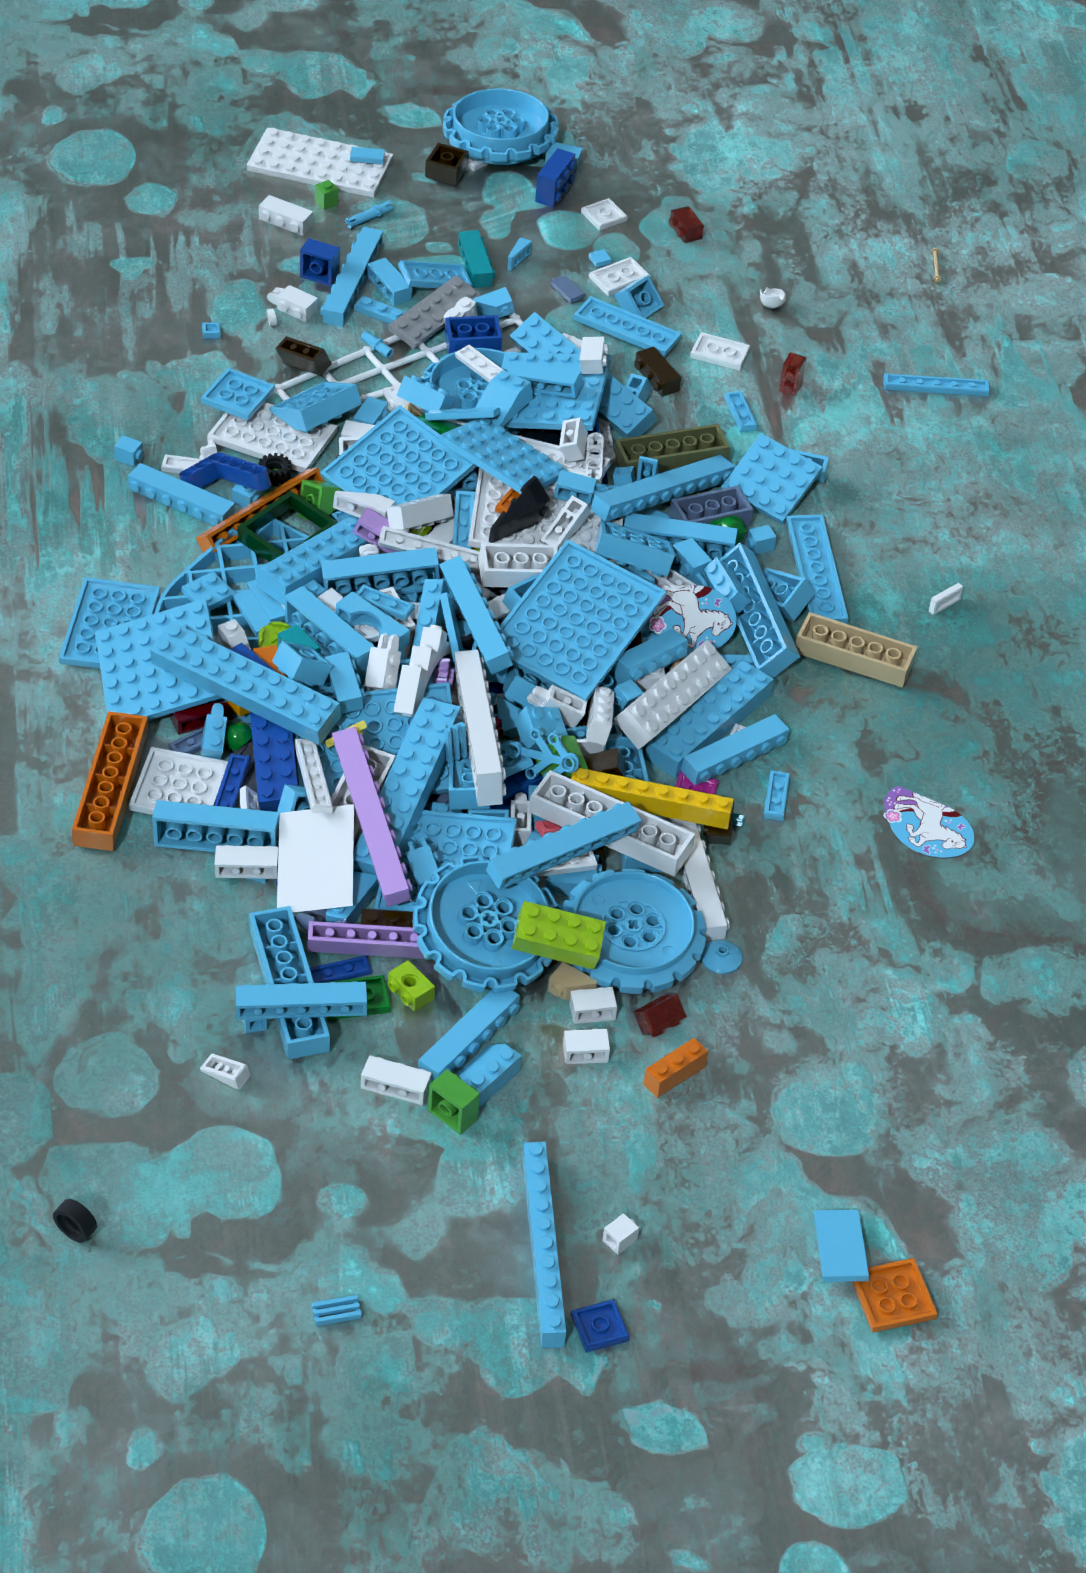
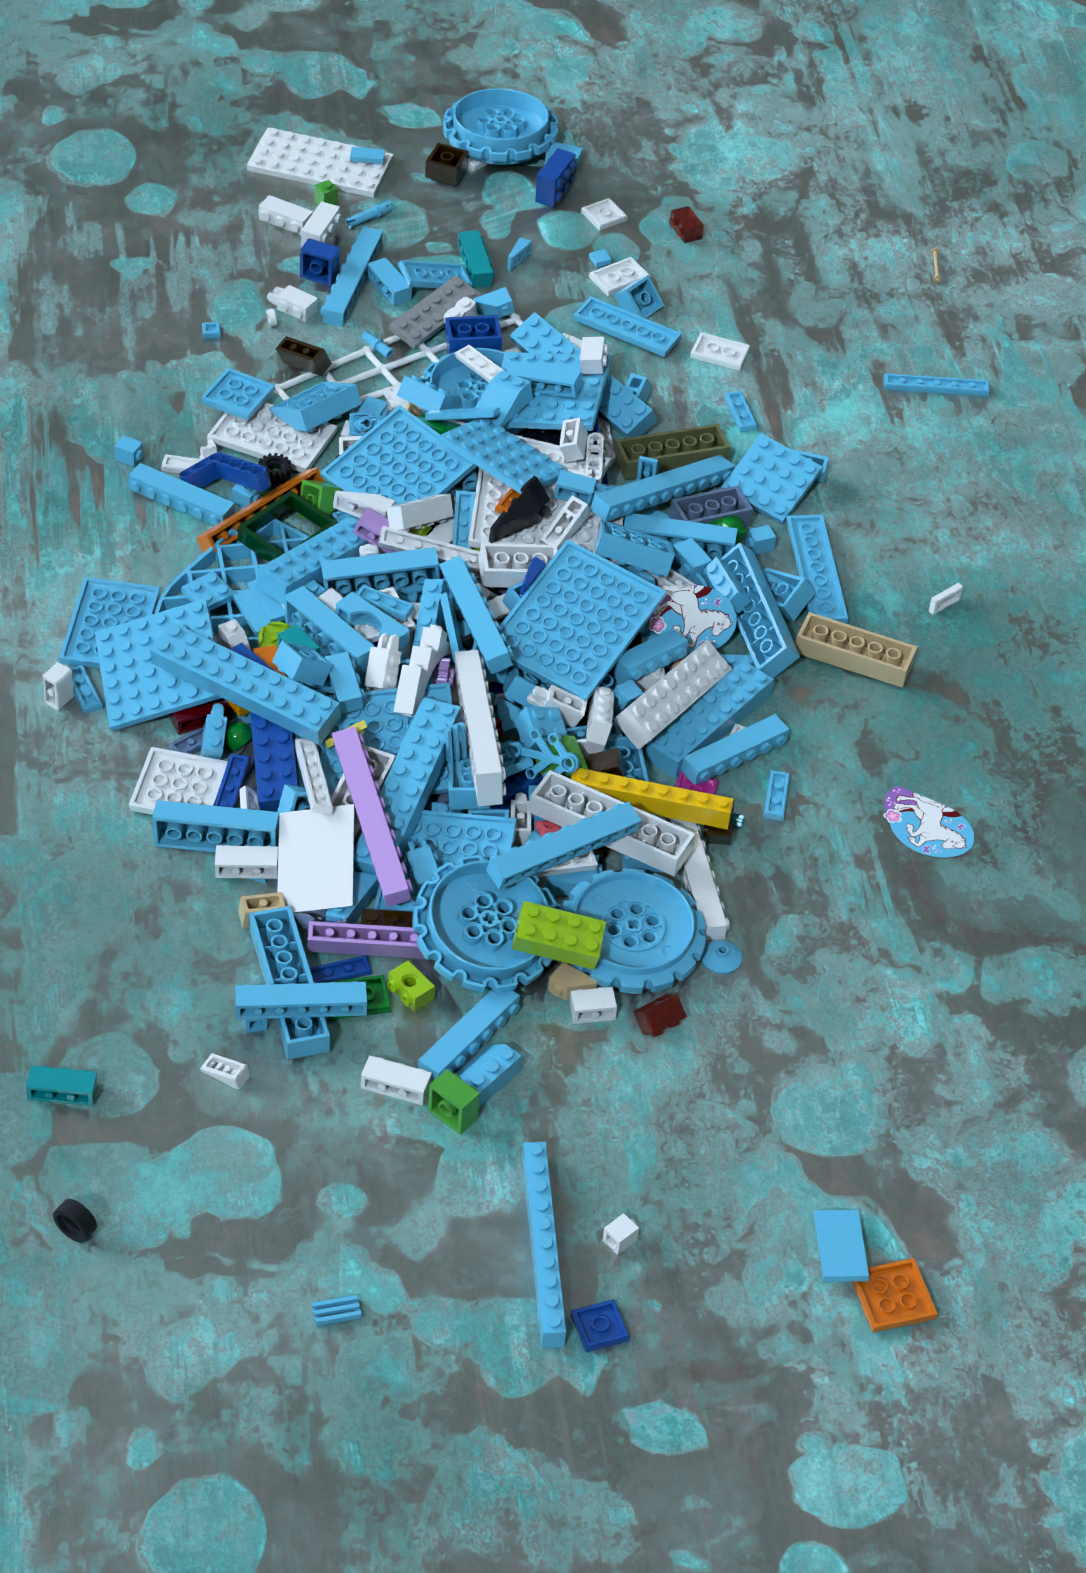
(58, 686): none -> white brick
(61, 1085): none -> teal brick
(85, 691): none -> medium azure tile
(110, 781): orange brick -> none
(258, 903): none -> tan slope
(323, 224): none -> white brick
(362, 422): none -> medium azure connector
(377, 310): medium azure plate -> none
(534, 570): none -> blue slope
(567, 289): sand blue tile -> none
(586, 1046): white brick -> none
(623, 475): medium azure brick -> none
(658, 371): dark brown brick -> none
(675, 1067): orange brick -> none
(772, 298): white hair -> none
(792, 374): clear red brick -> none

